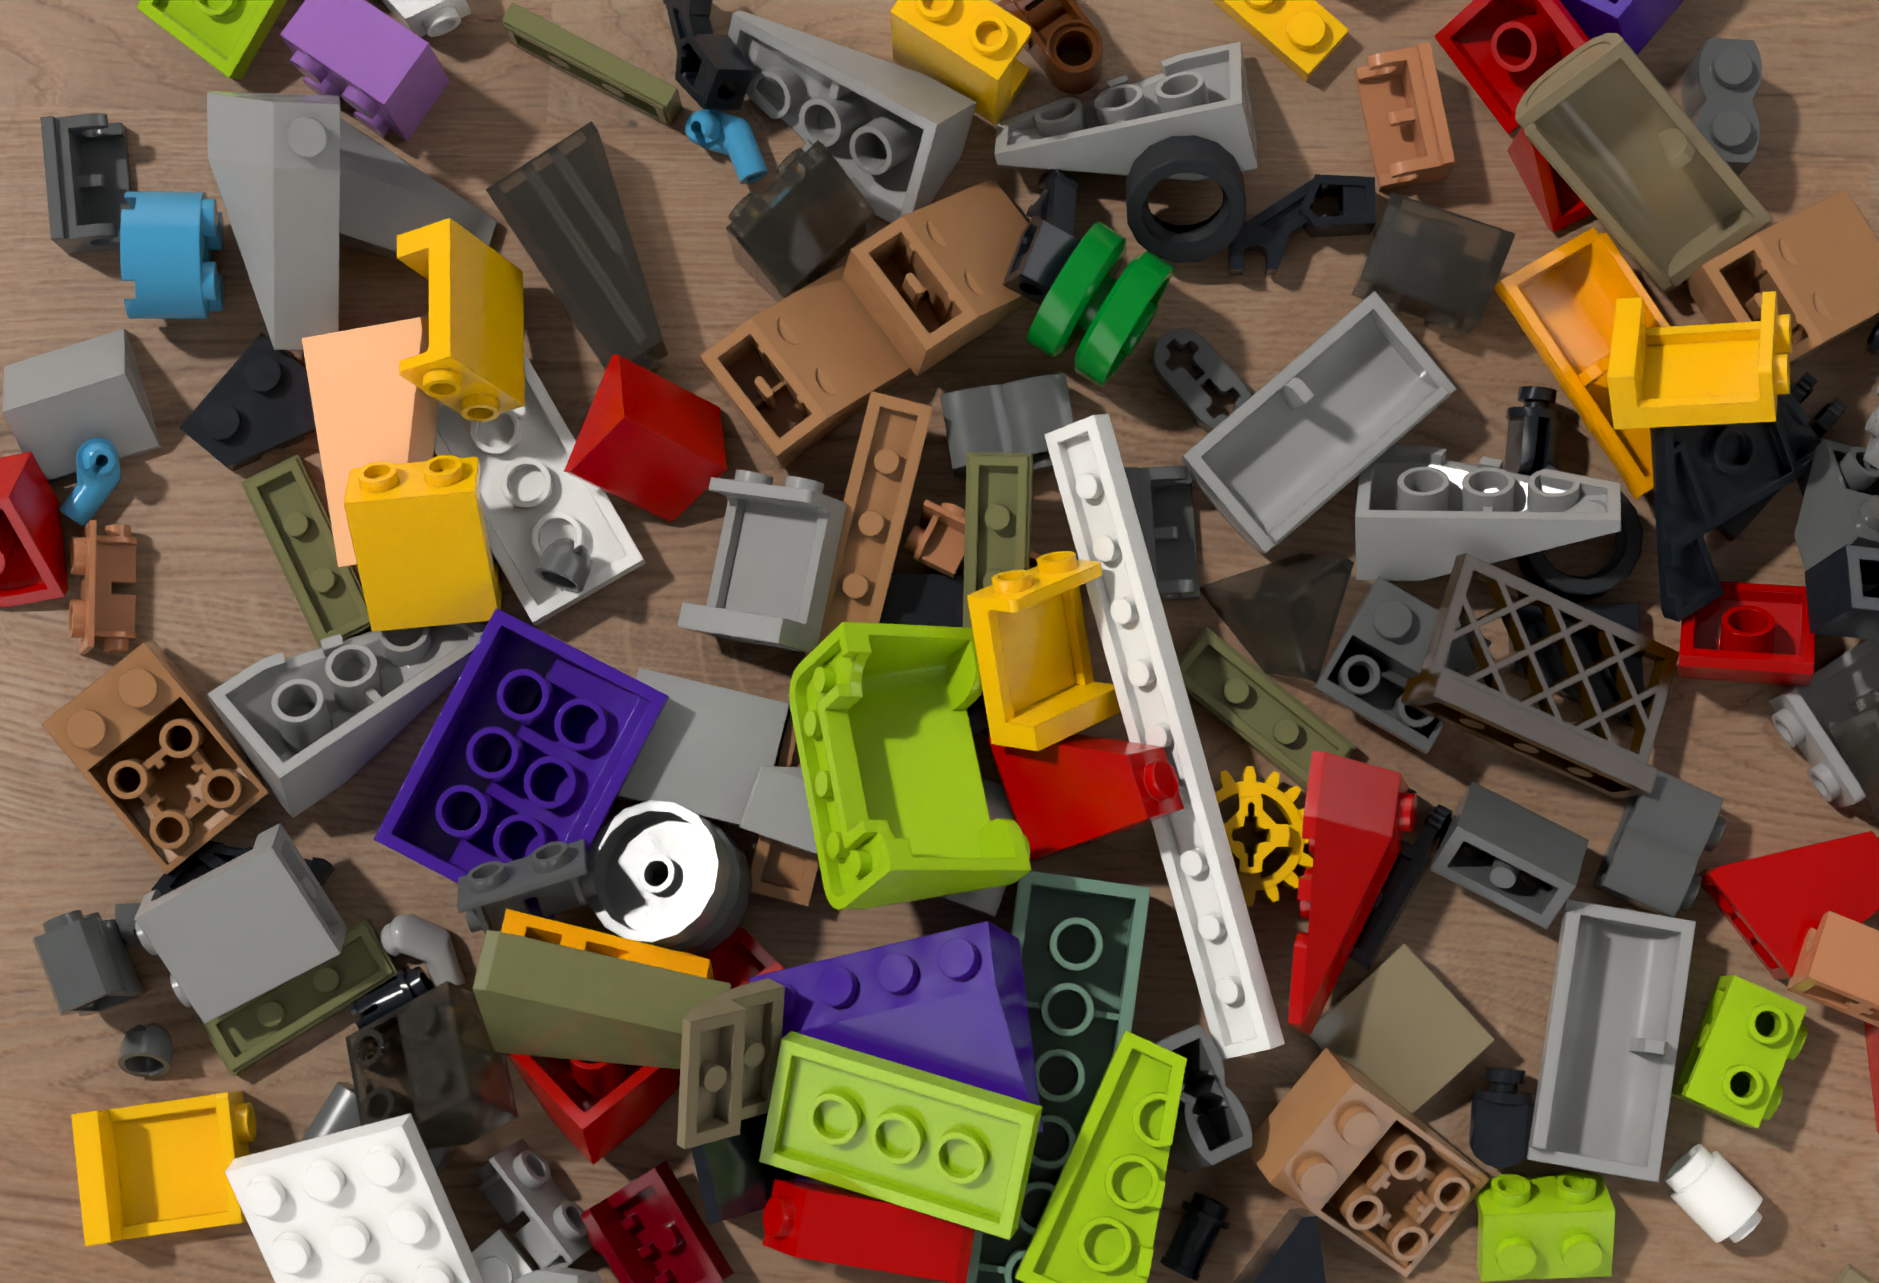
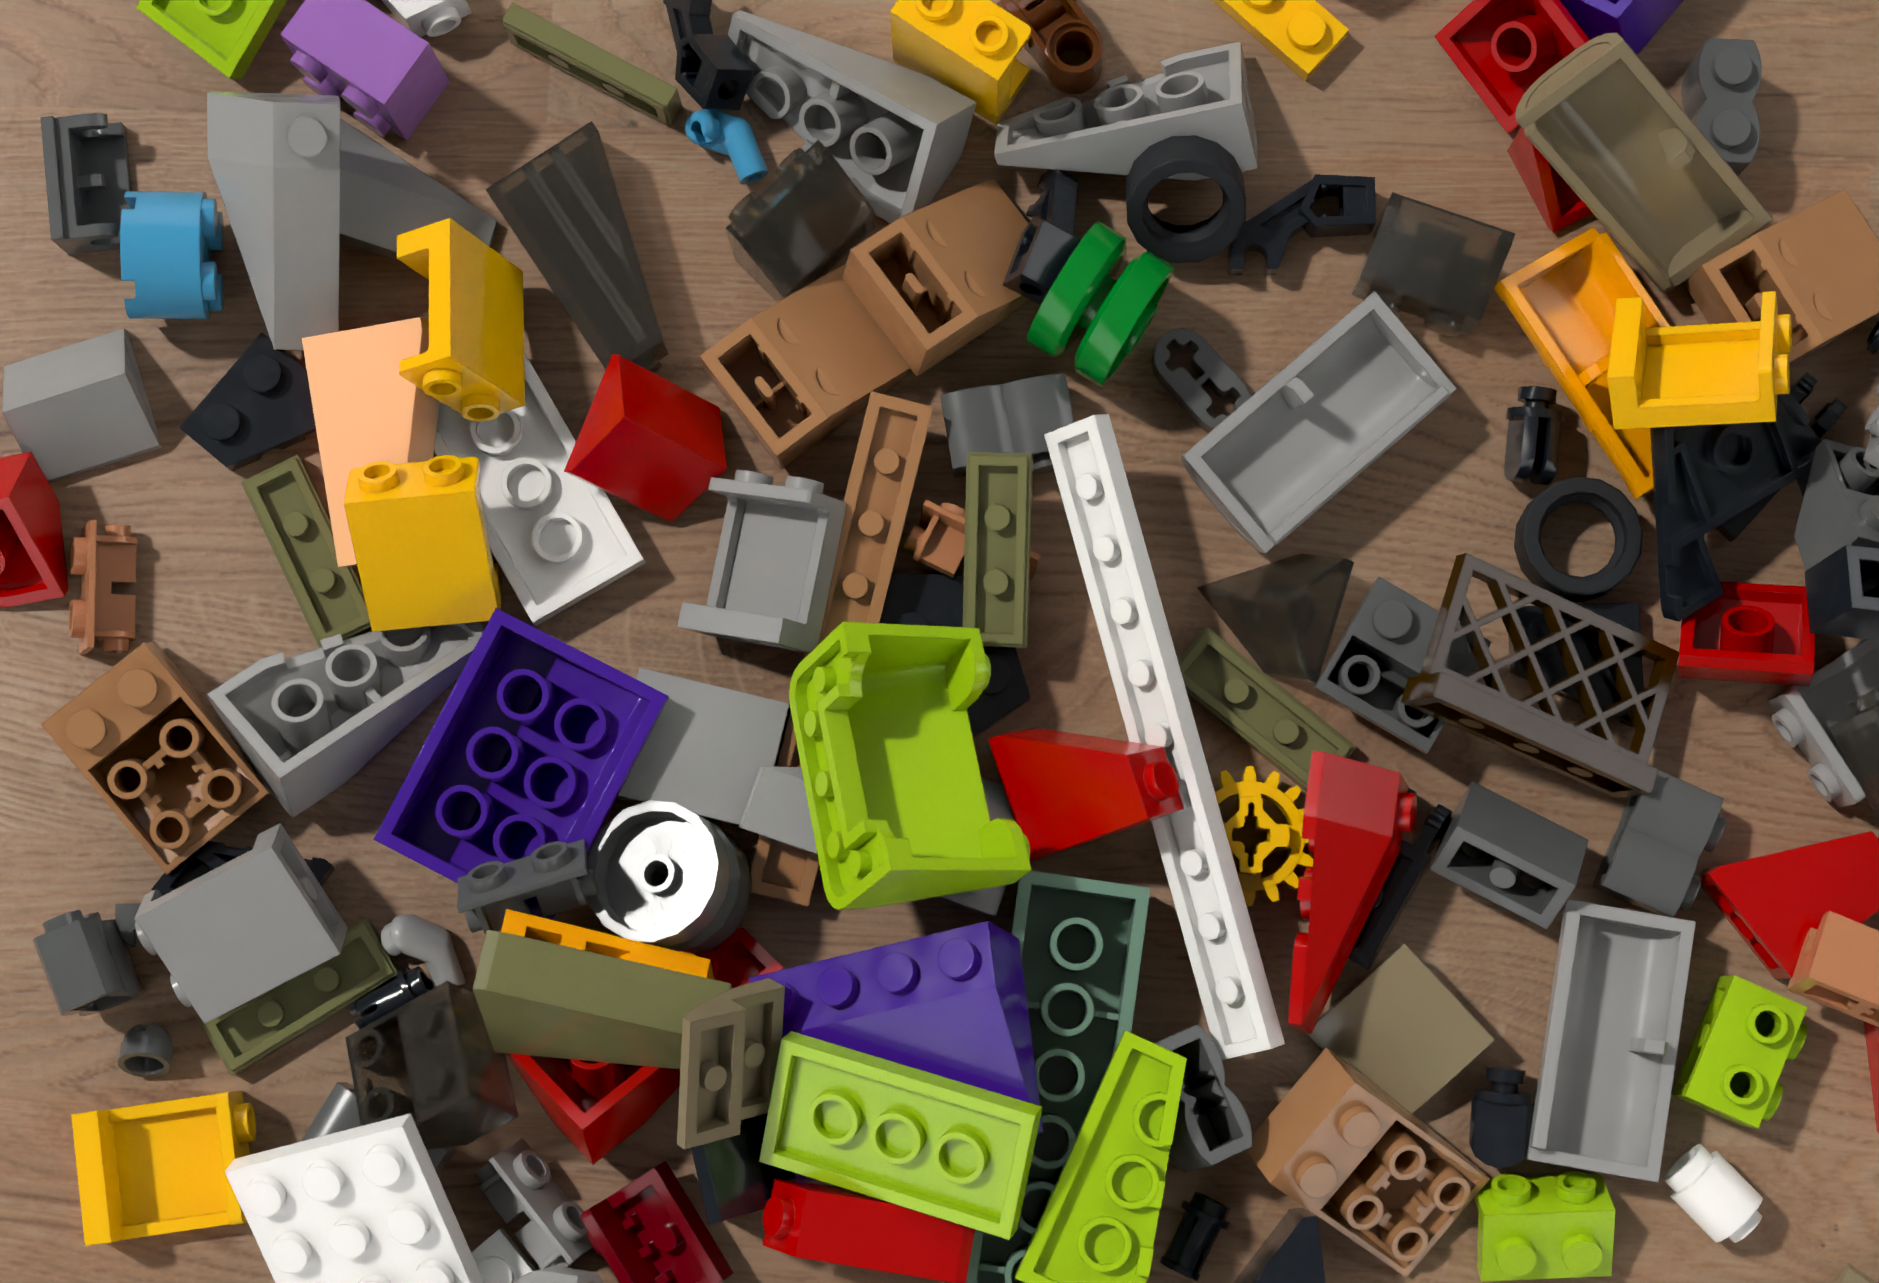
(96, 478): dark azure arm -> none
(564, 565): dark grey hinge -> none
(1038, 654): yellow panel -> none
(1168, 528): dark grey hinge -> none
(1405, 117): nougat hinge -> none
(1426, 510): light grey wedge -> none

